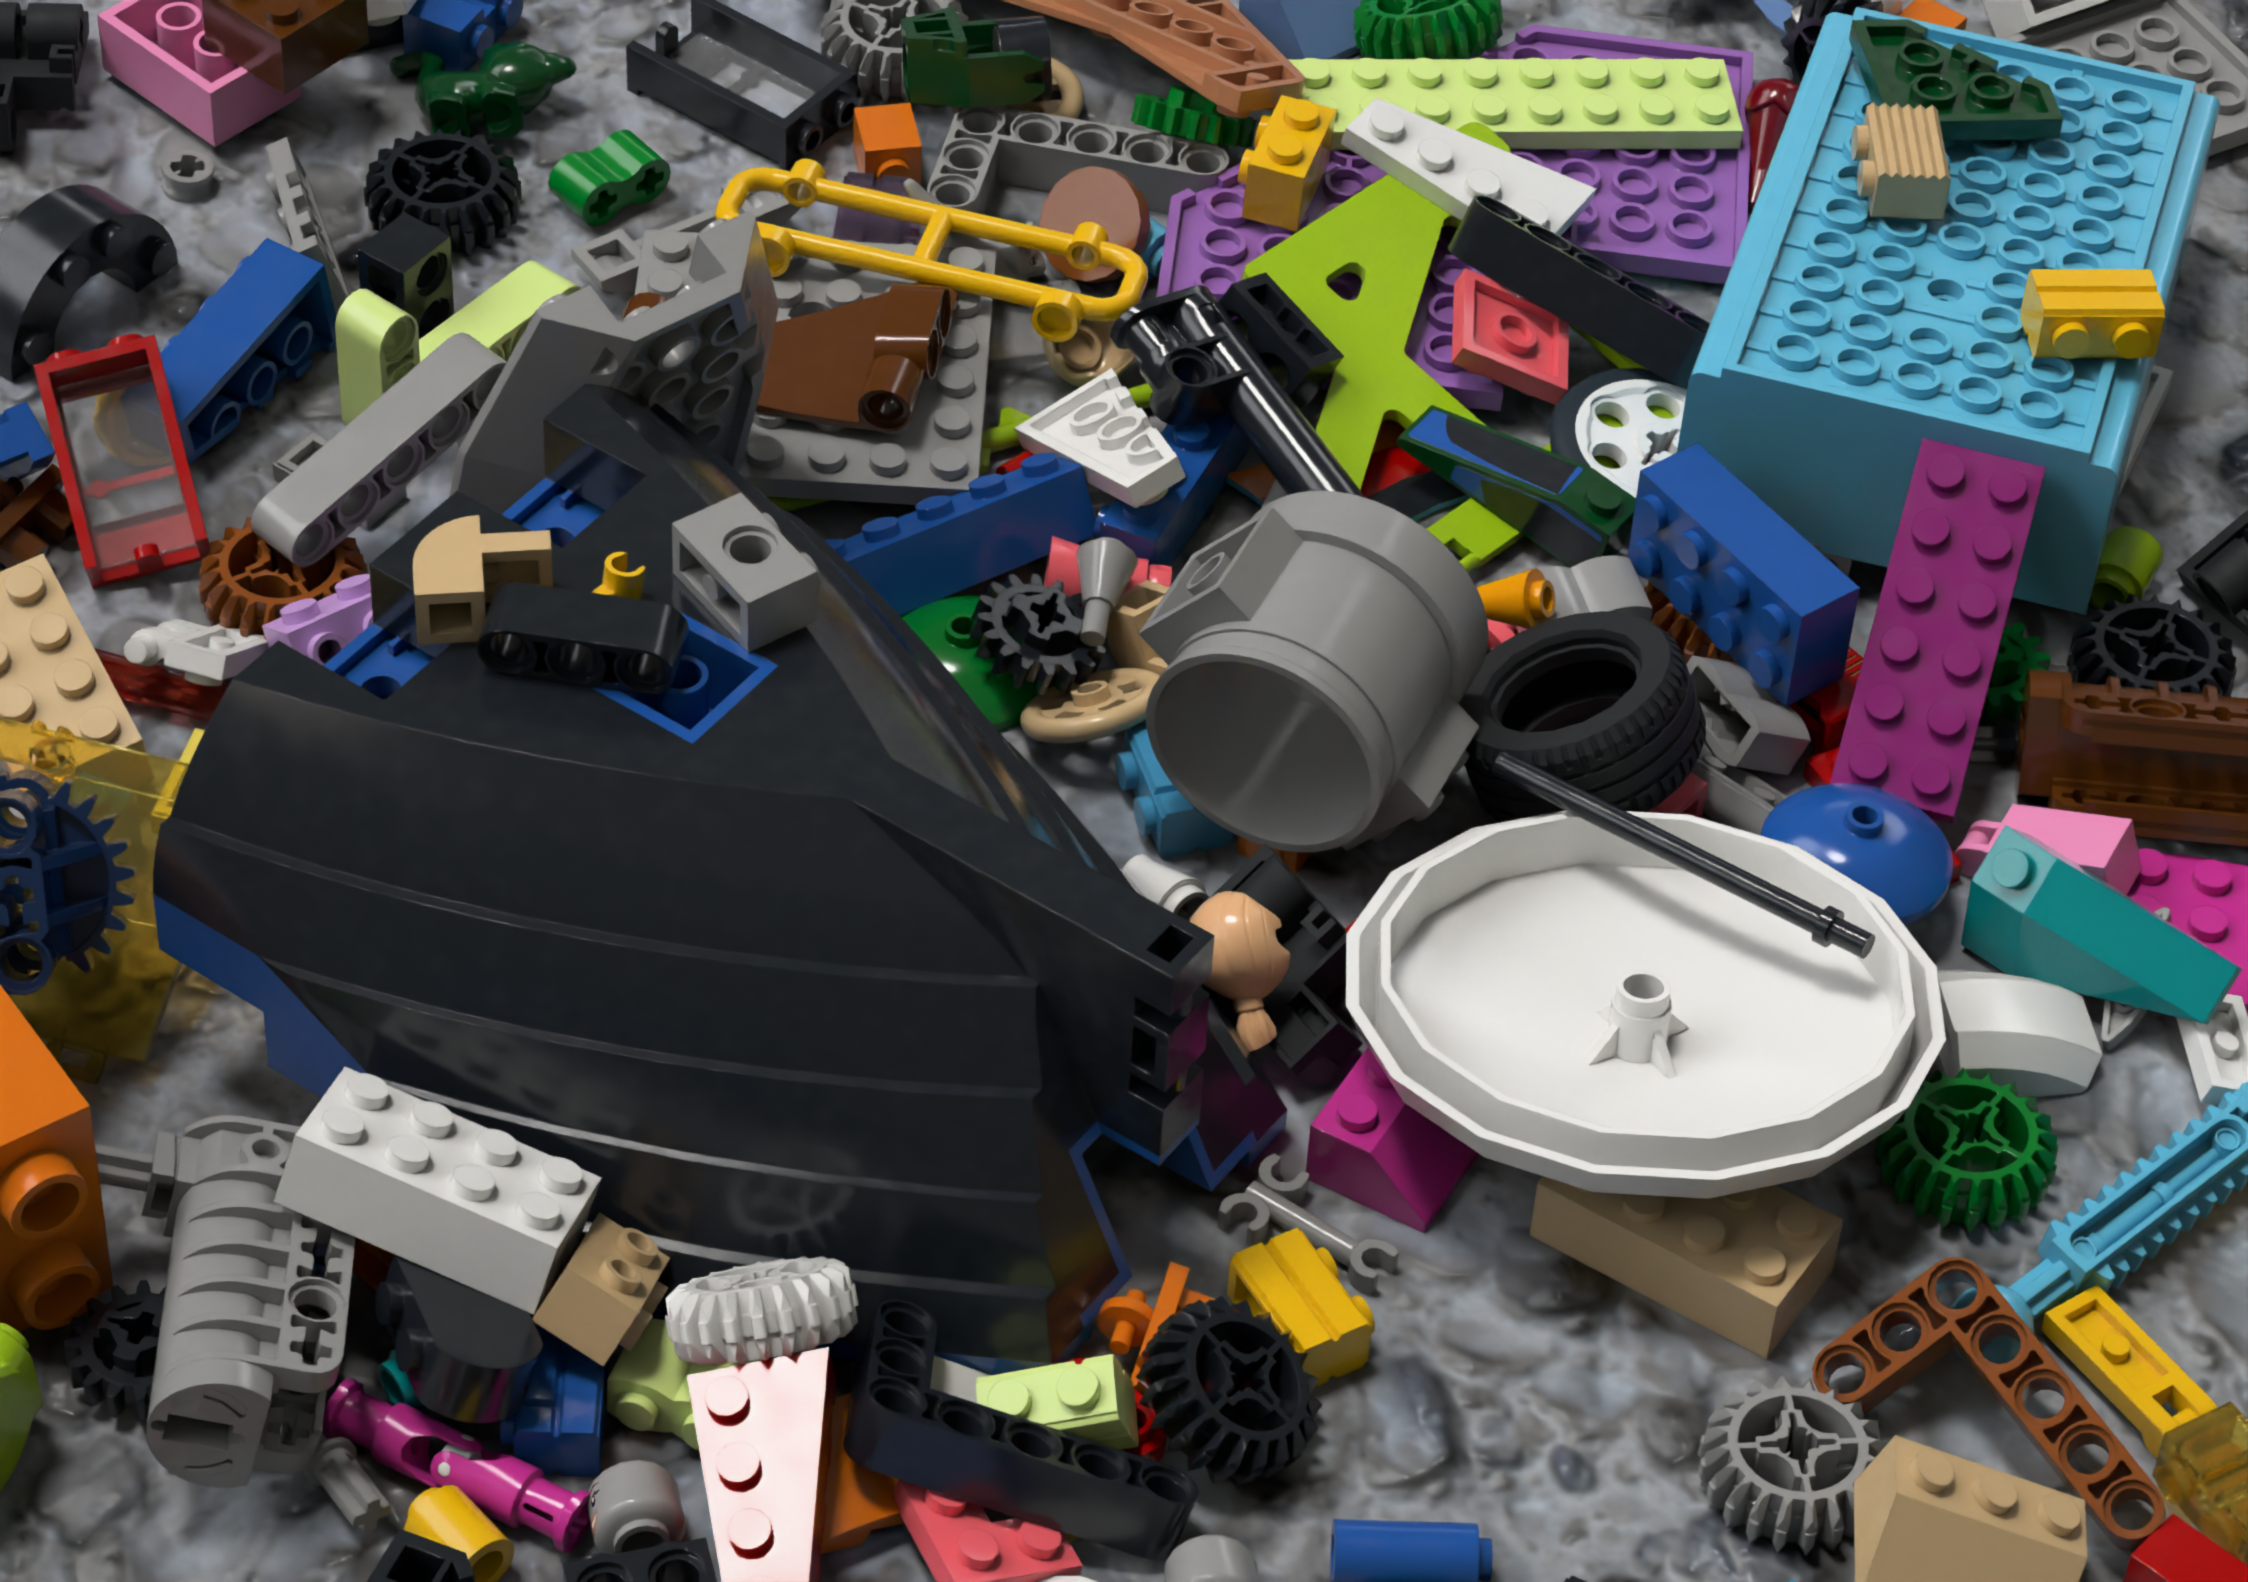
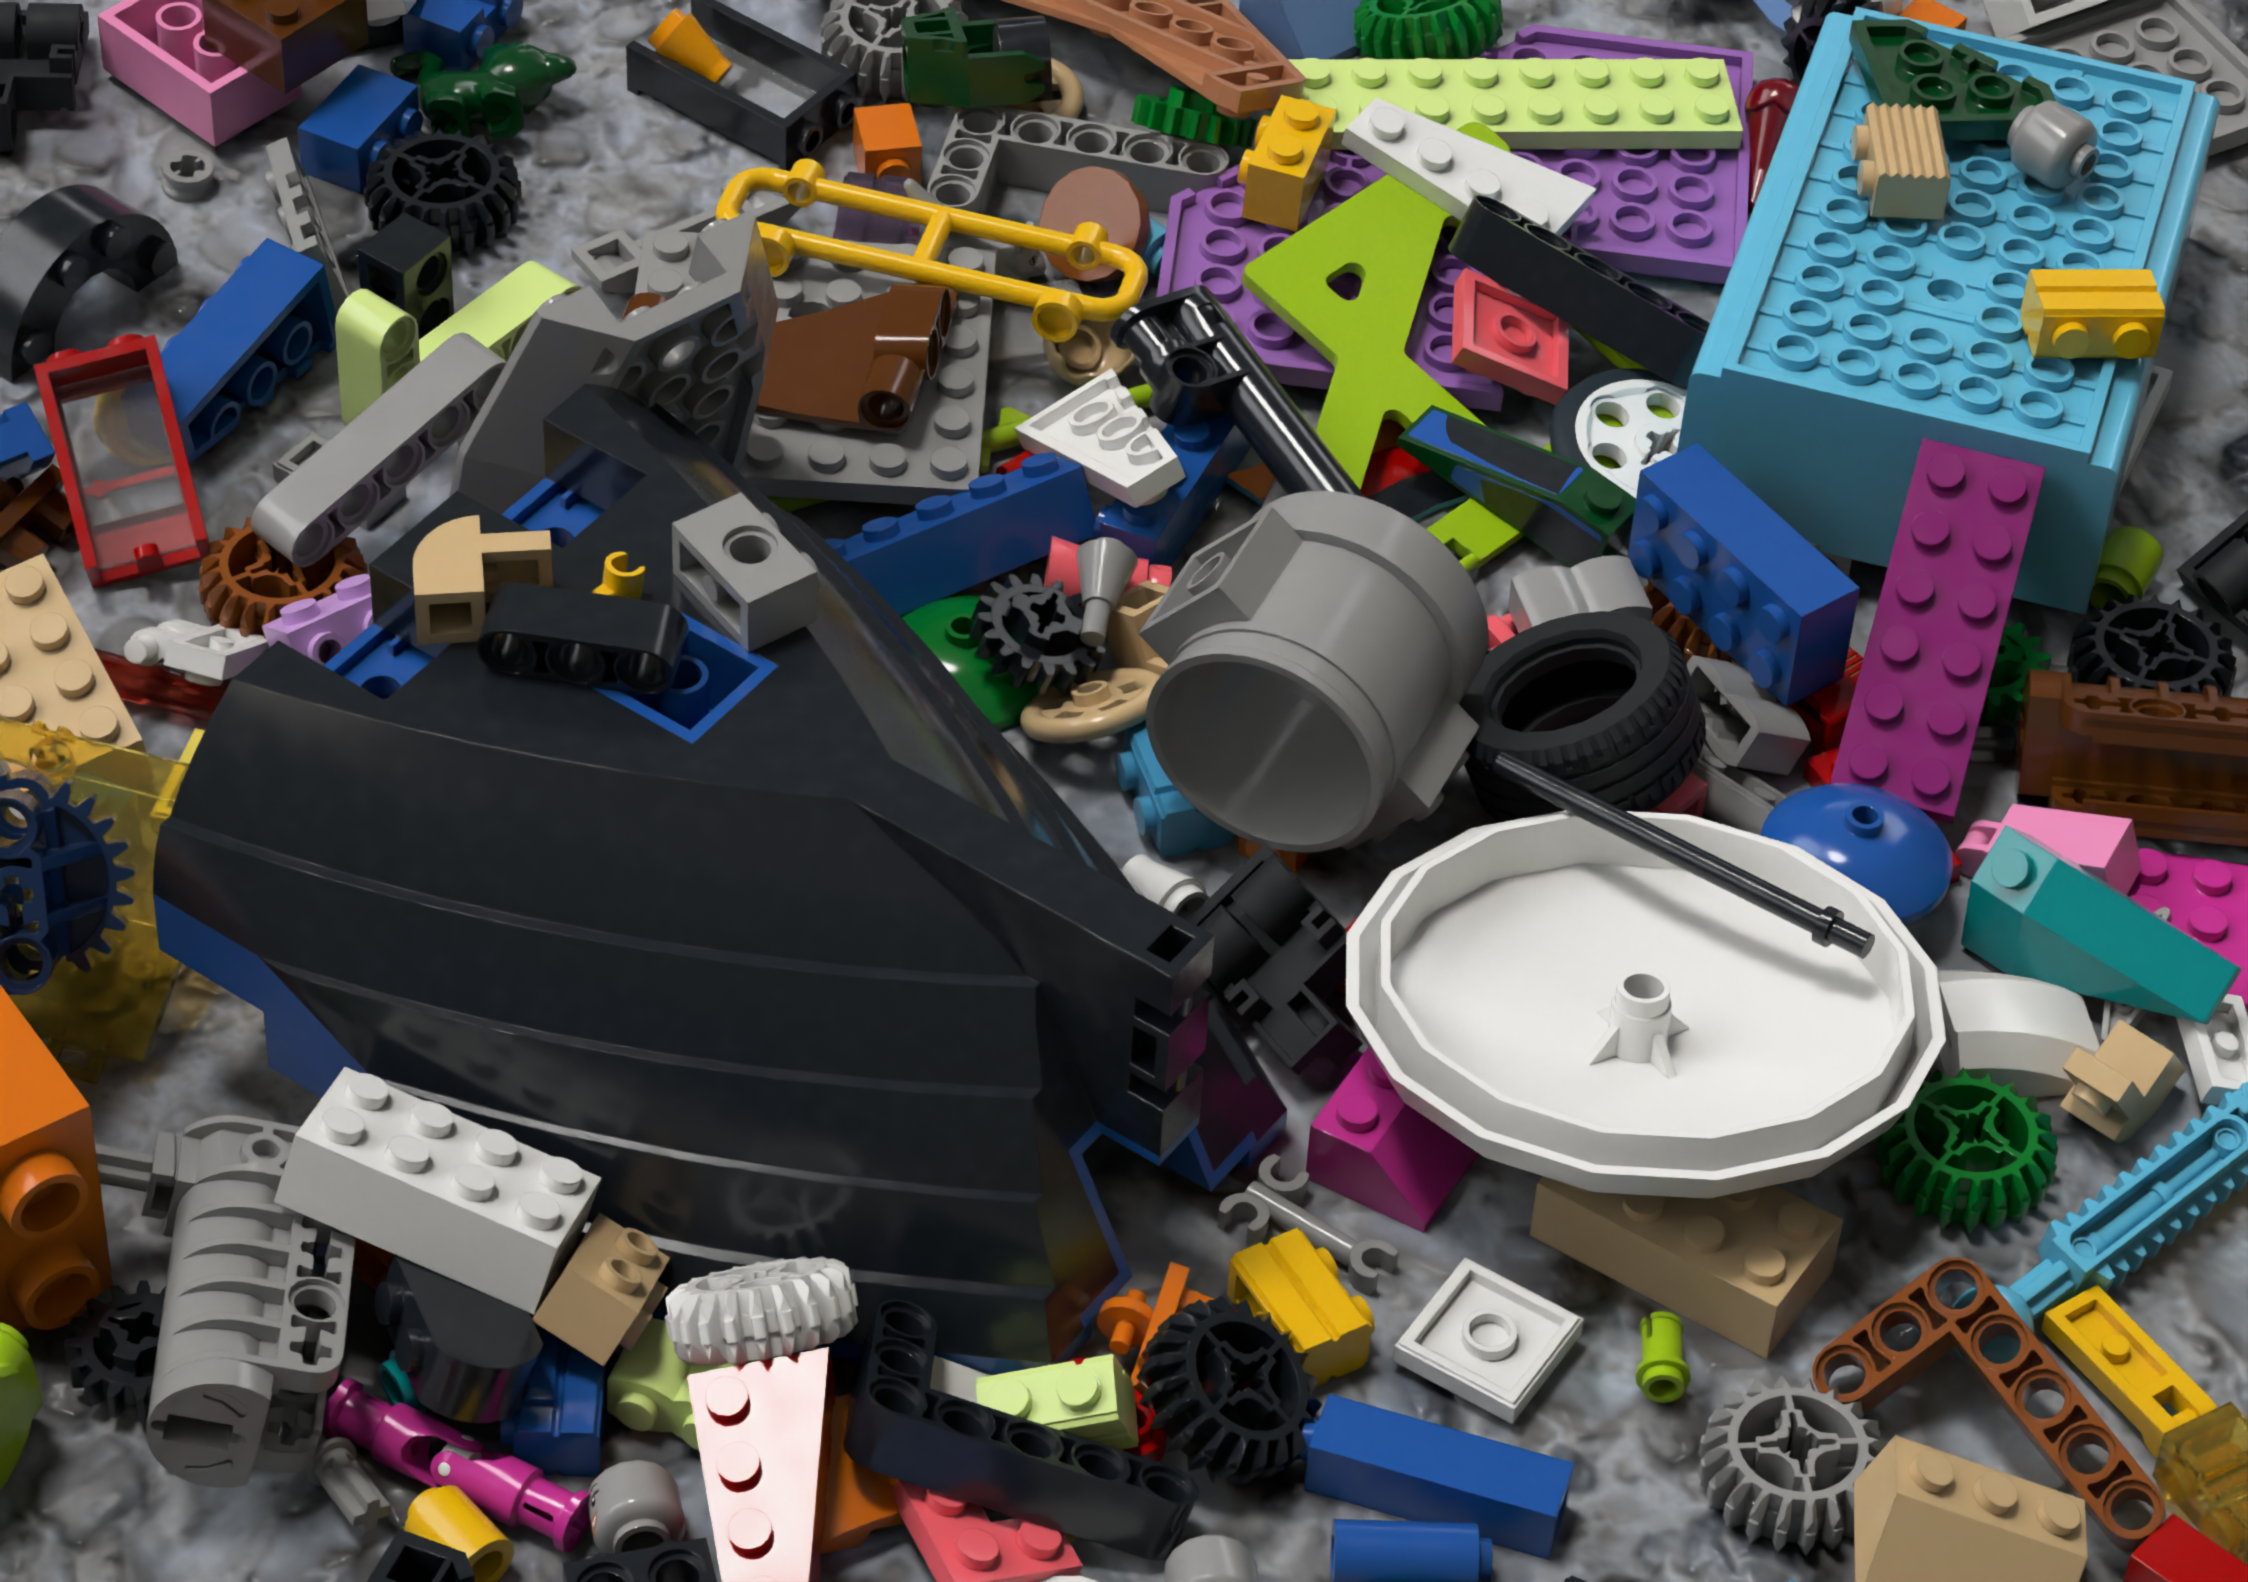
(356, 123): none -> blue brick
(609, 177): green axle -> none
(689, 45): none -> light orange cone
(1245, 960): light nougat hair -> none
(1282, 336): black brick -> none
(1436, 1474): none -> blue brick
(1488, 1340): none -> white plate
(1519, 599): light orange cone -> none
(1662, 1370): none -> lime pin
(2053, 144): none -> light grey head
(2121, 1082): none -> tan brick

